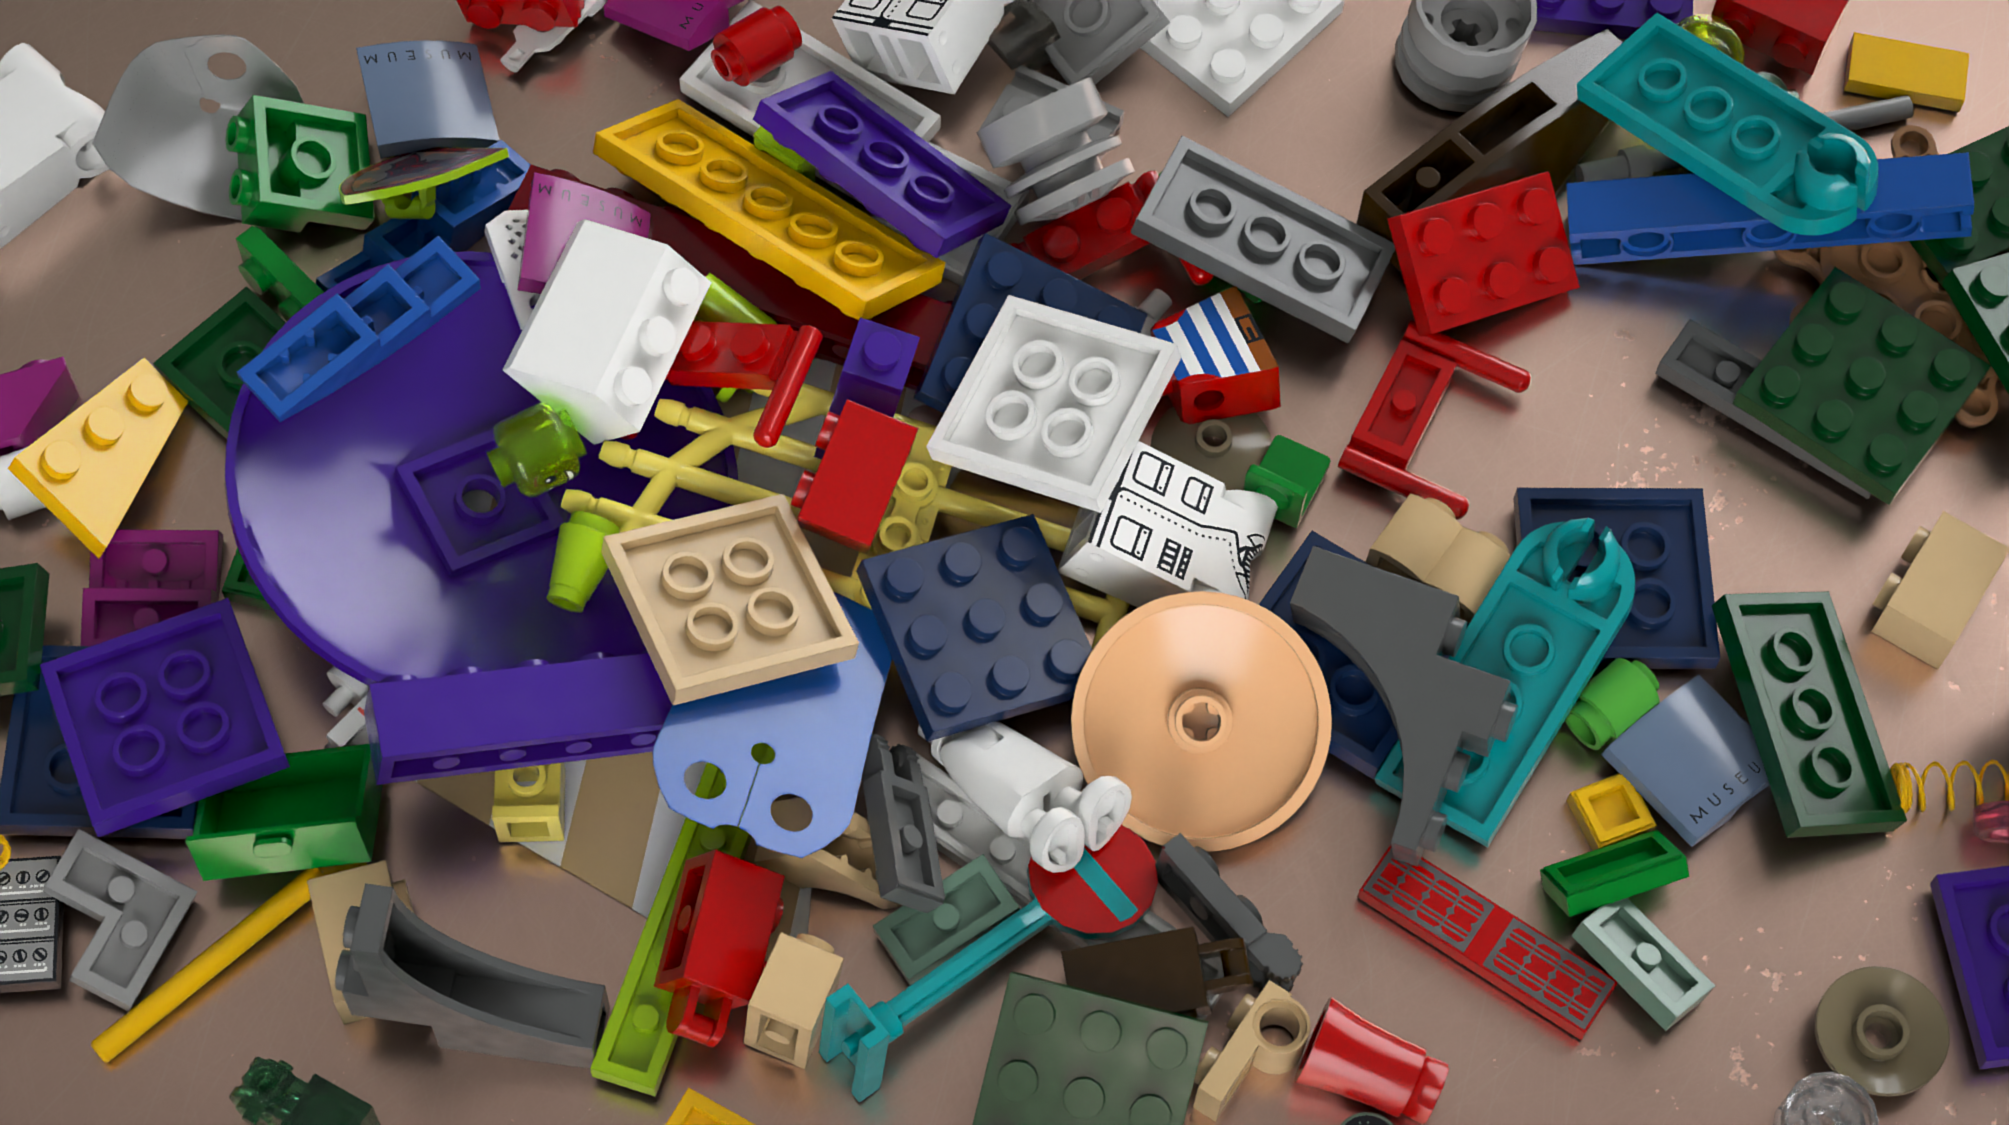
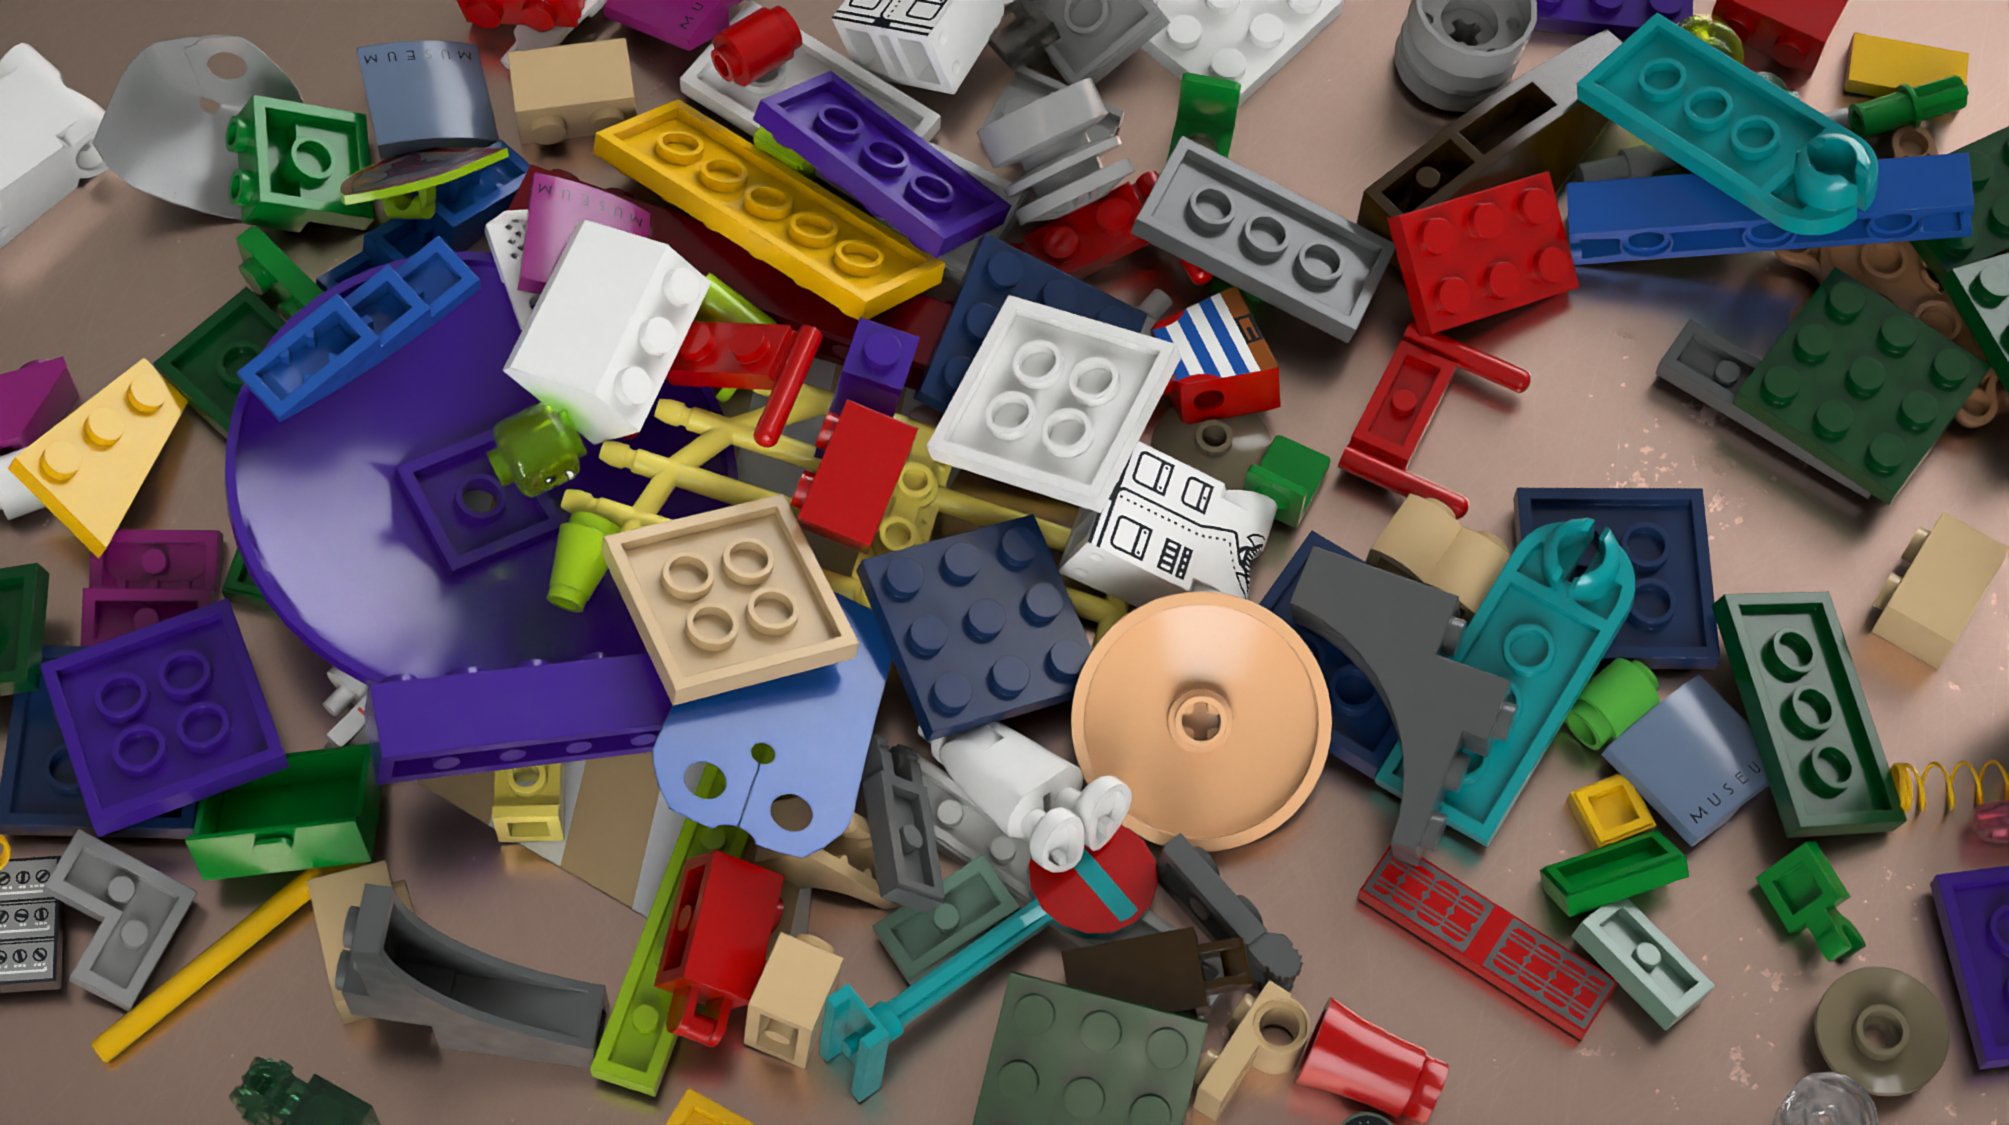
(571, 90): none -> tan brick
(1206, 111): none -> green bracket
(1806, 895): none -> green plate
(1908, 106): none -> green axle

